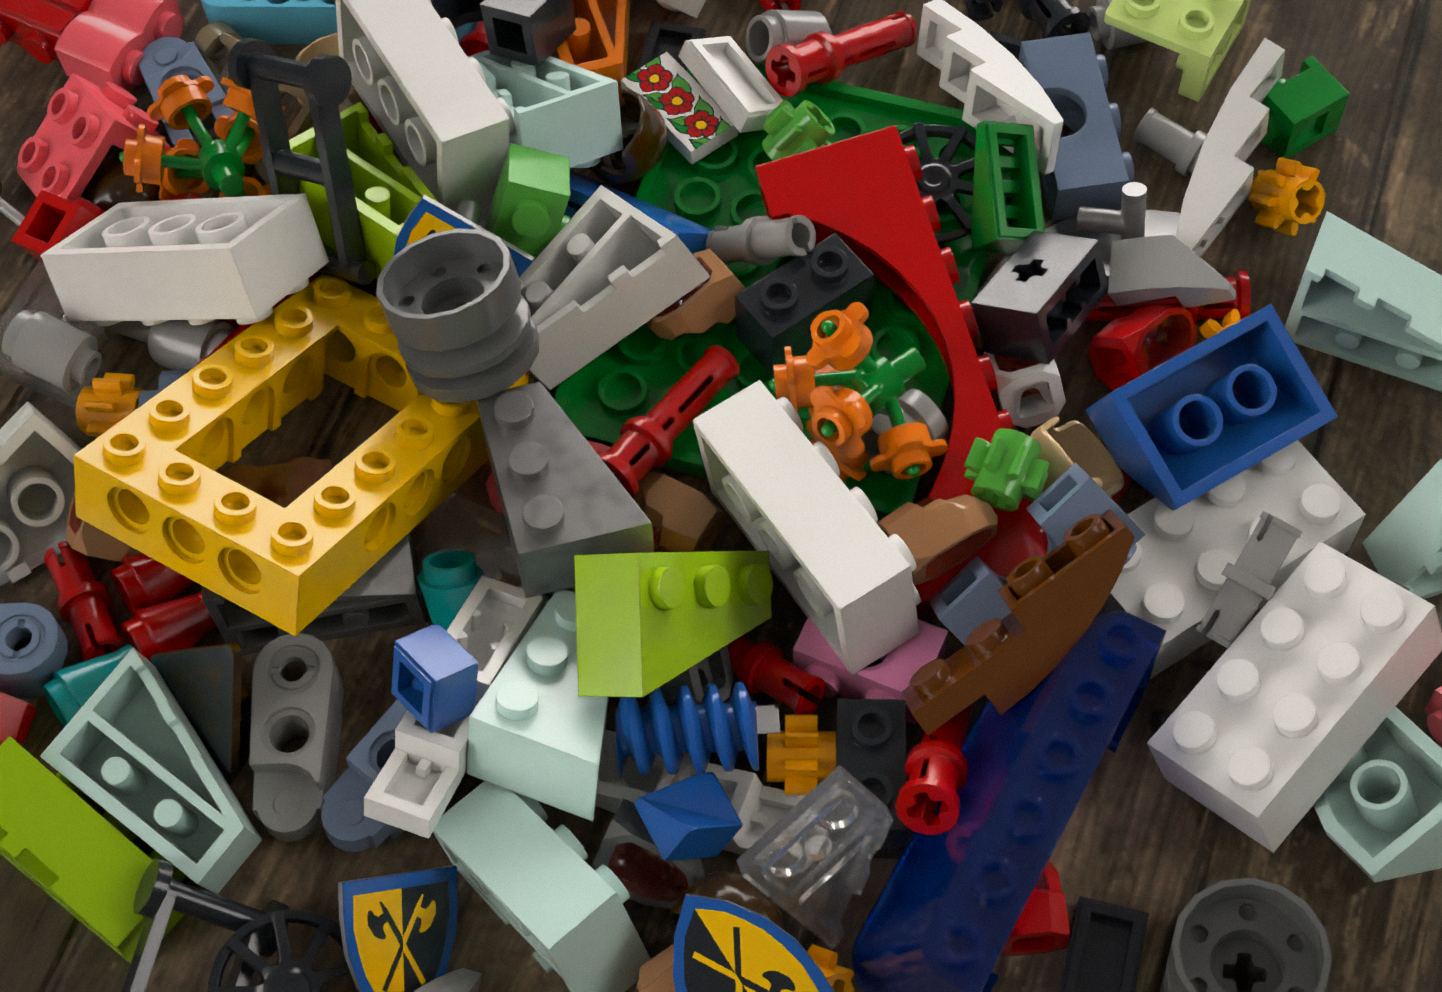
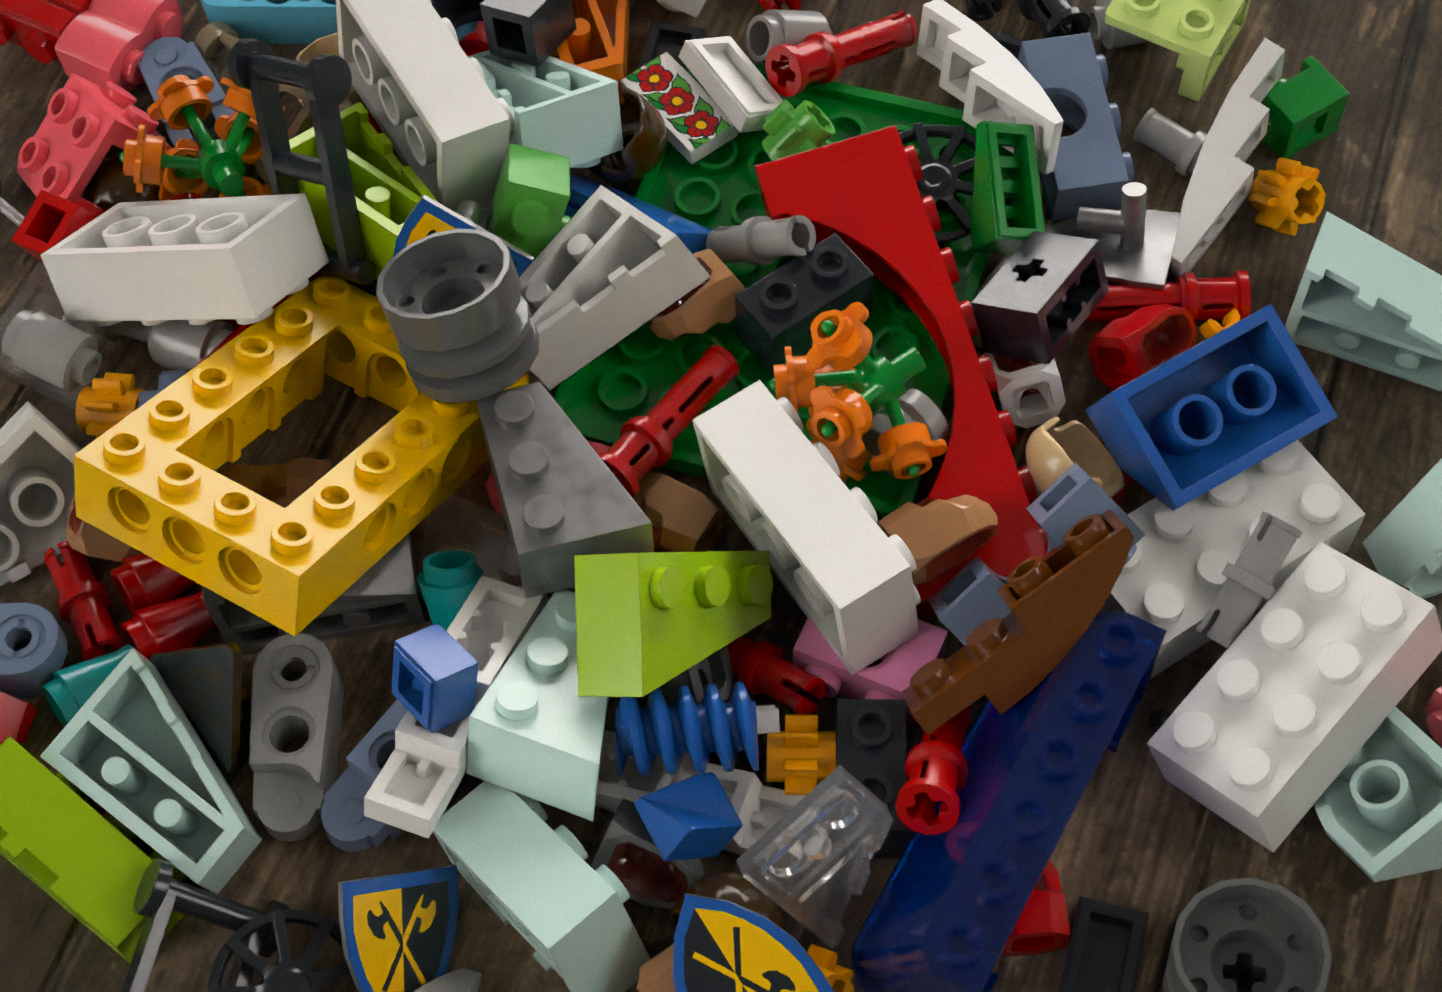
(1006, 469): bright green gear -> none
(1163, 268): light grey slope -> none

